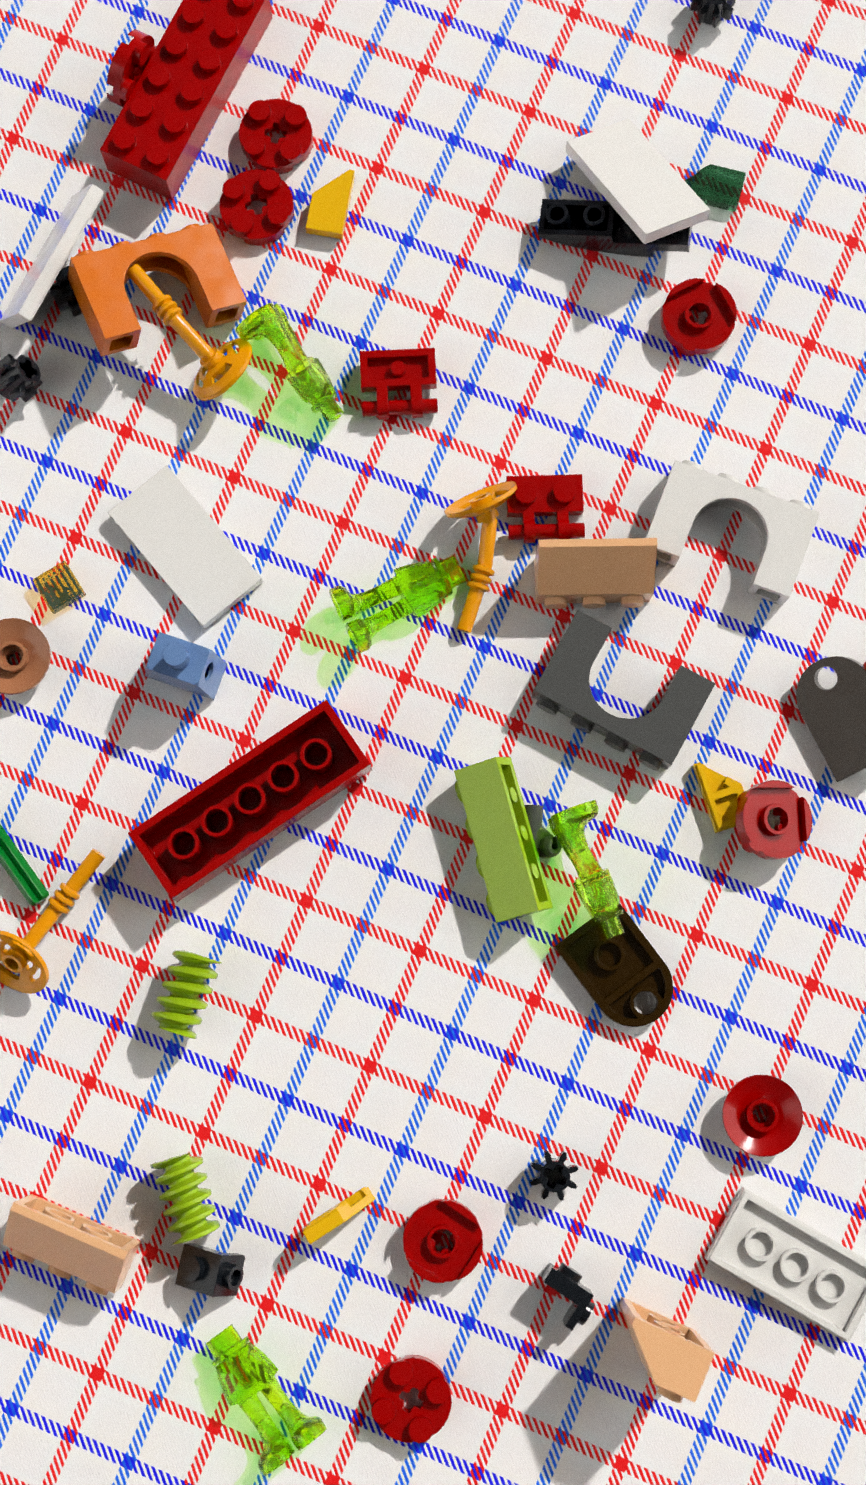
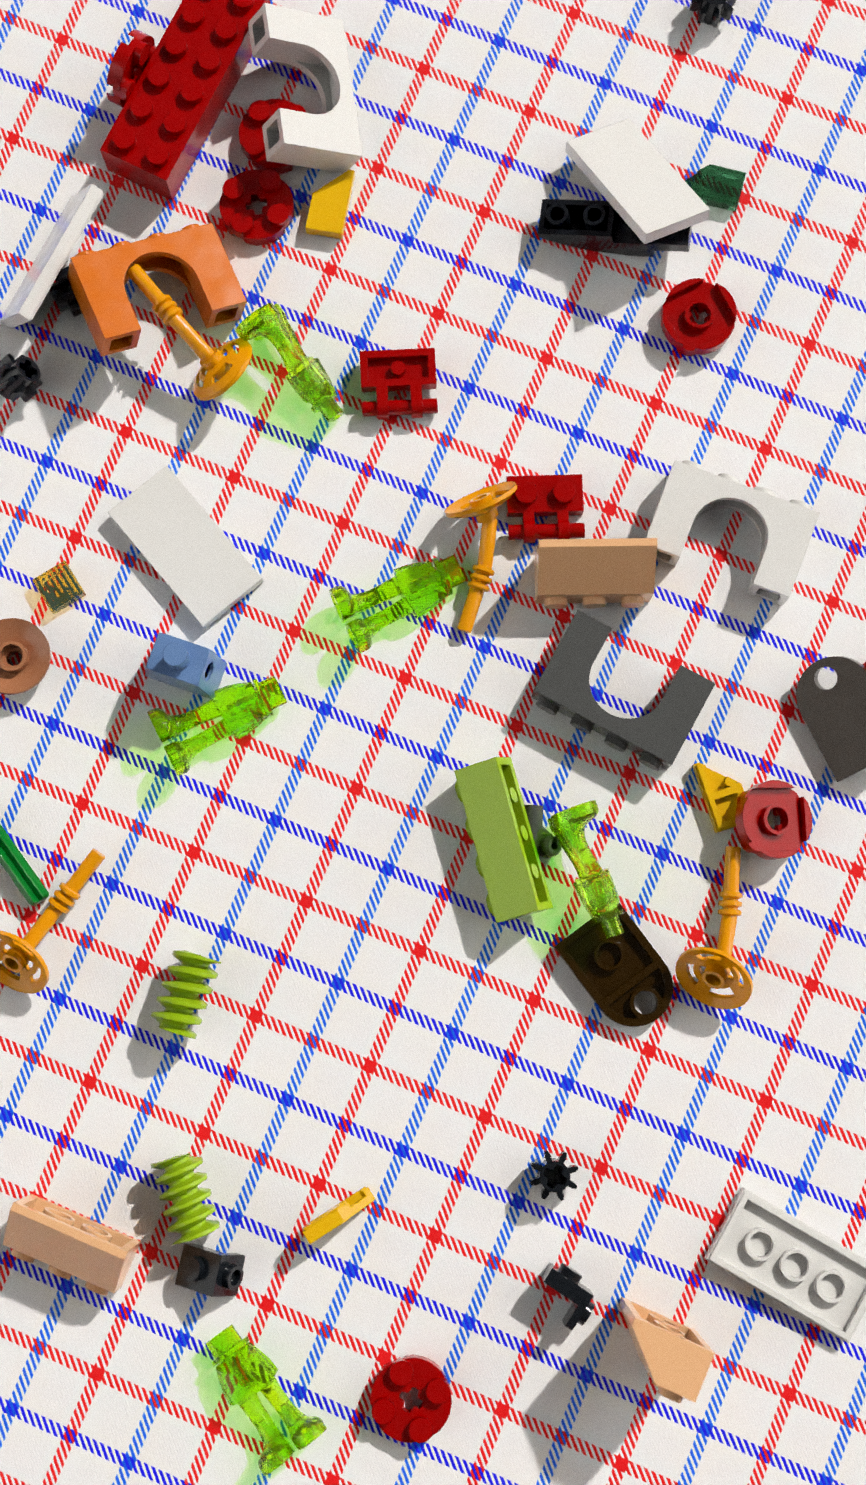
(240, 707): none -> clear neon green piece
(250, 801): red brick -> none
(319, 50): none -> white arch
(448, 1263): red plate -> none
(721, 963): none -> light orange dish
(782, 1118): red dish -> none

